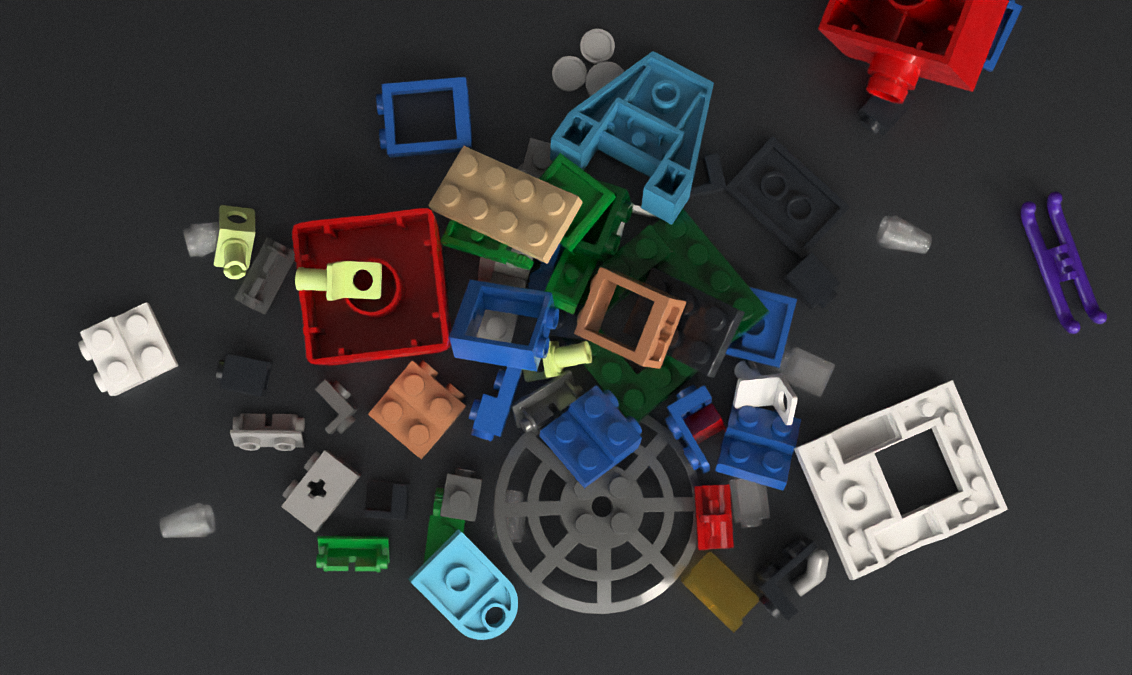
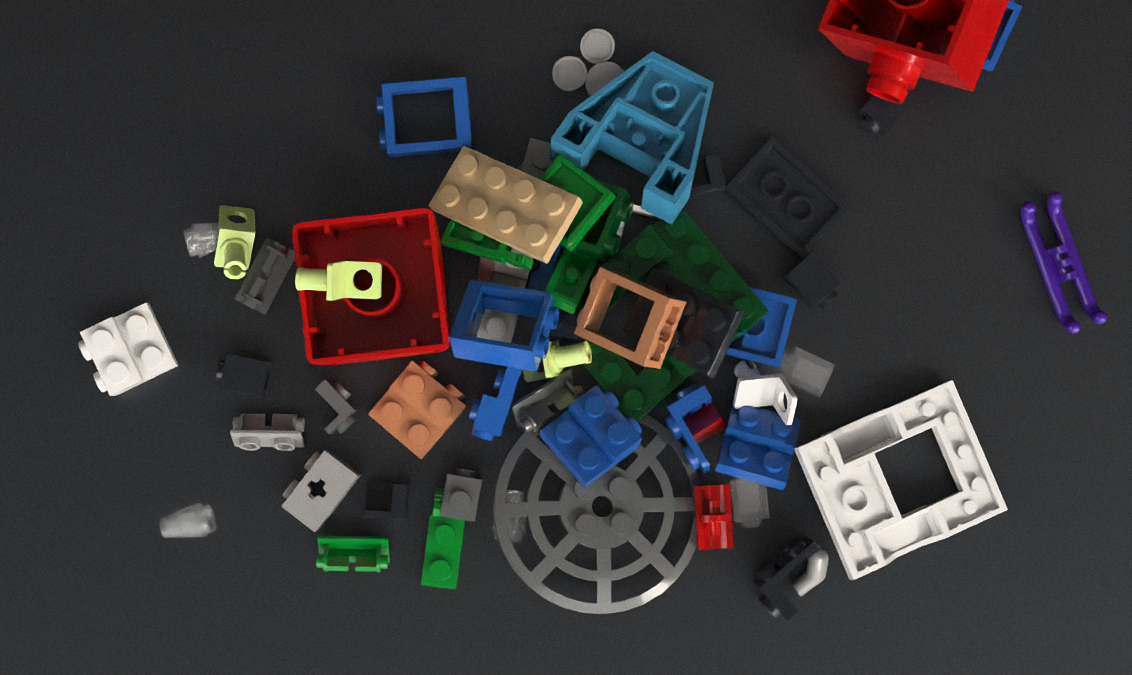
(465, 586): medium azure tile -> none
(720, 590): clear yellow panel -> none
(901, 235): clear cone -> none

